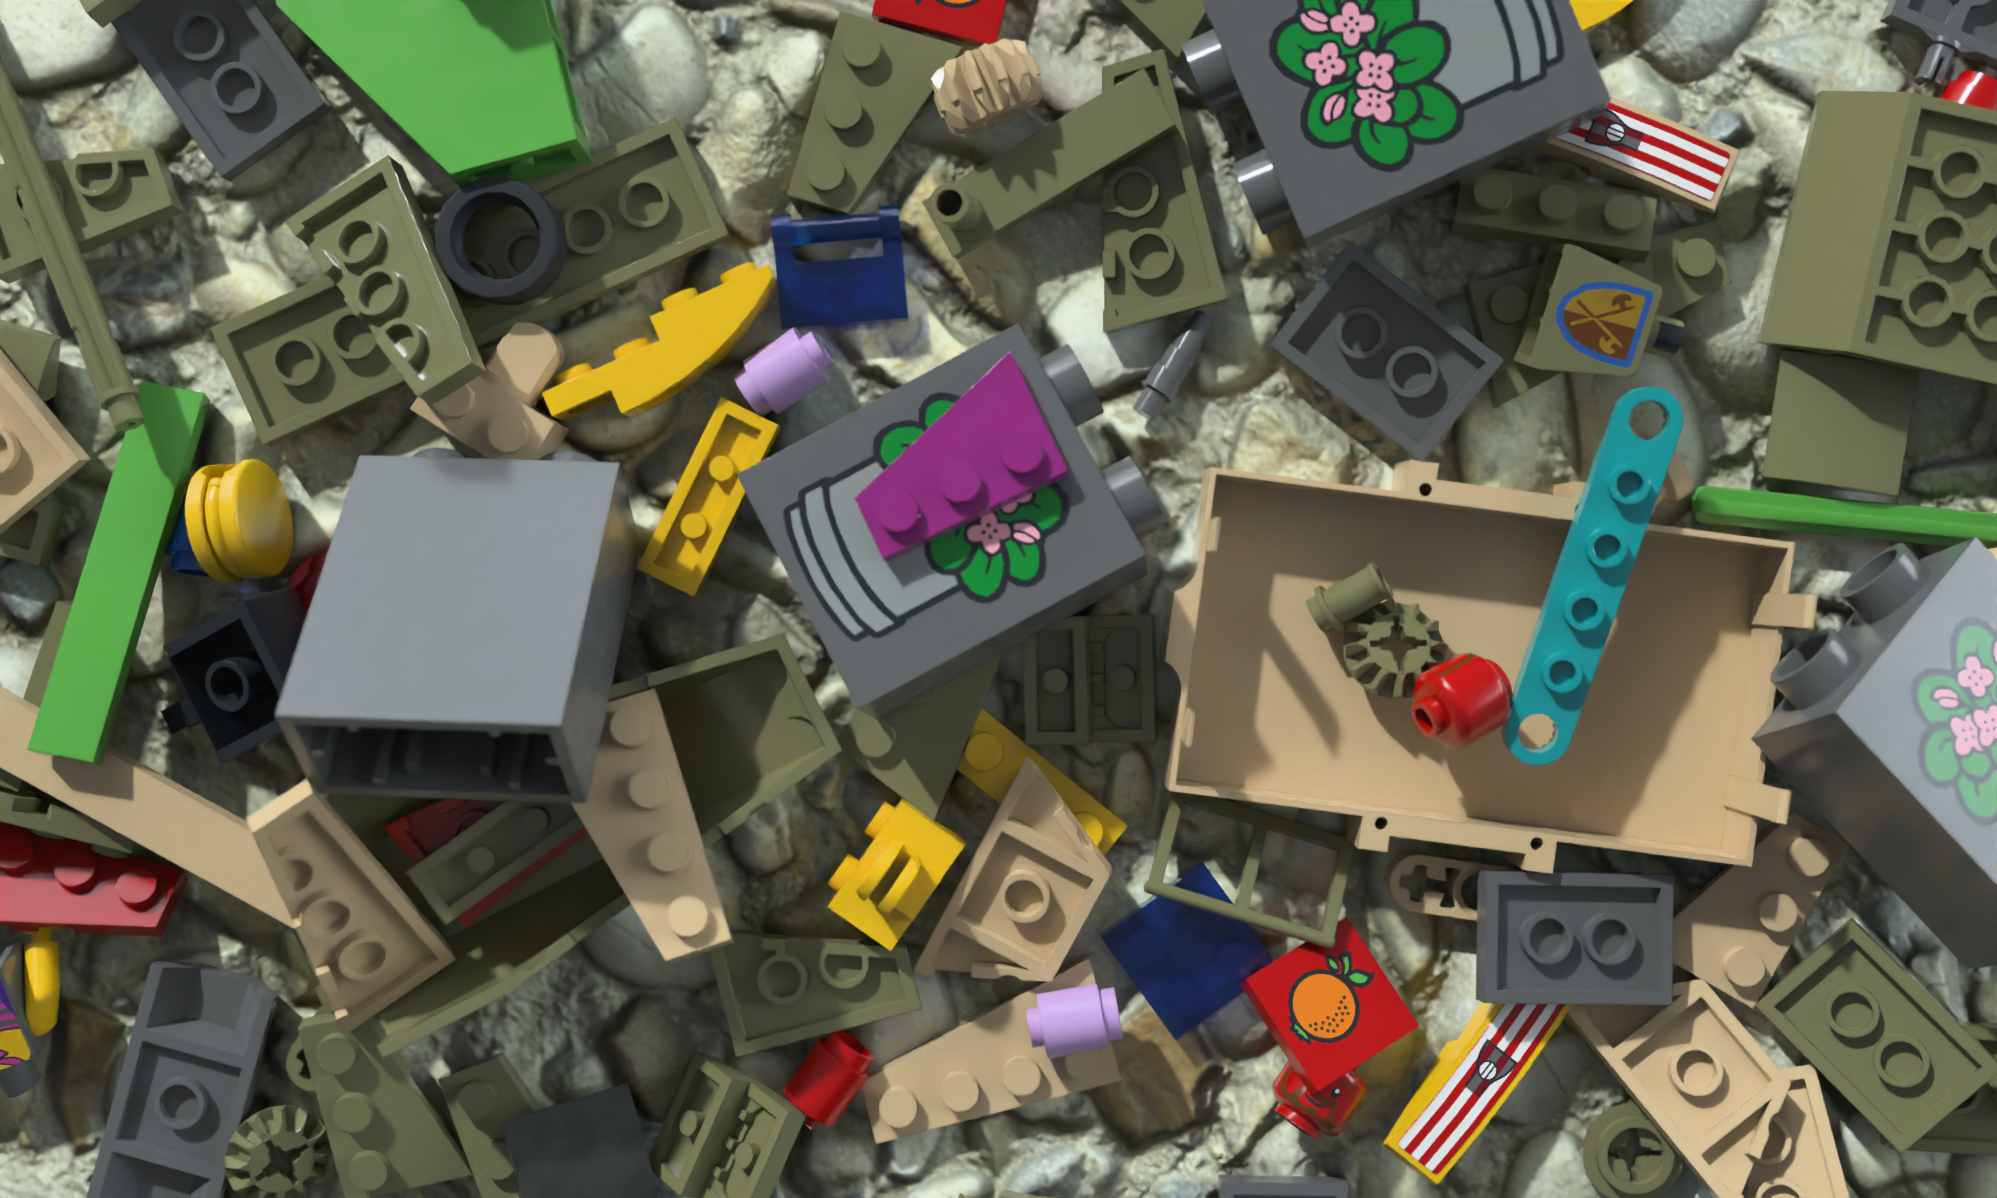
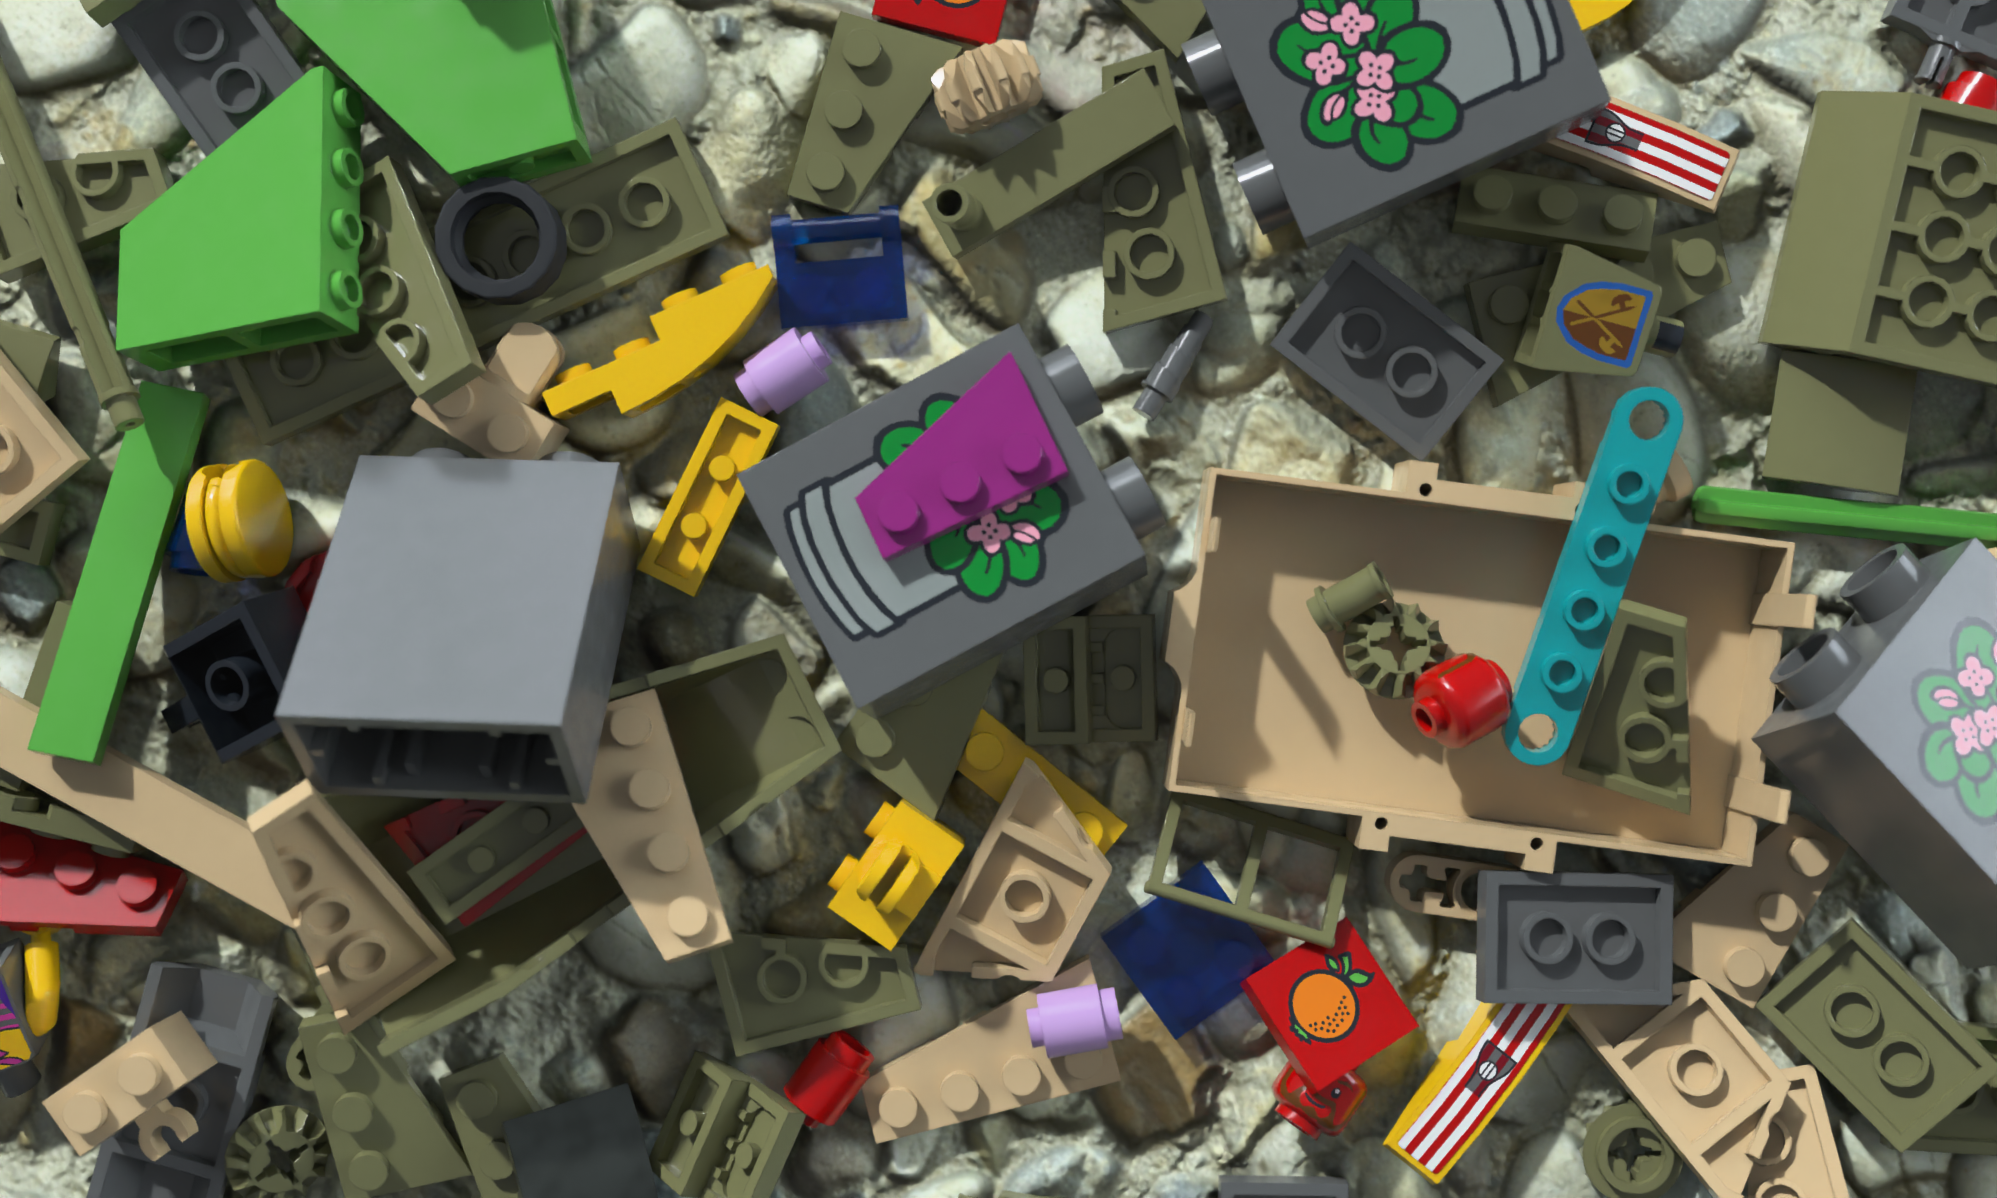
(135, 1087): none -> tan brick
(252, 239): none -> bright green slope
(1637, 711): none -> olive wing

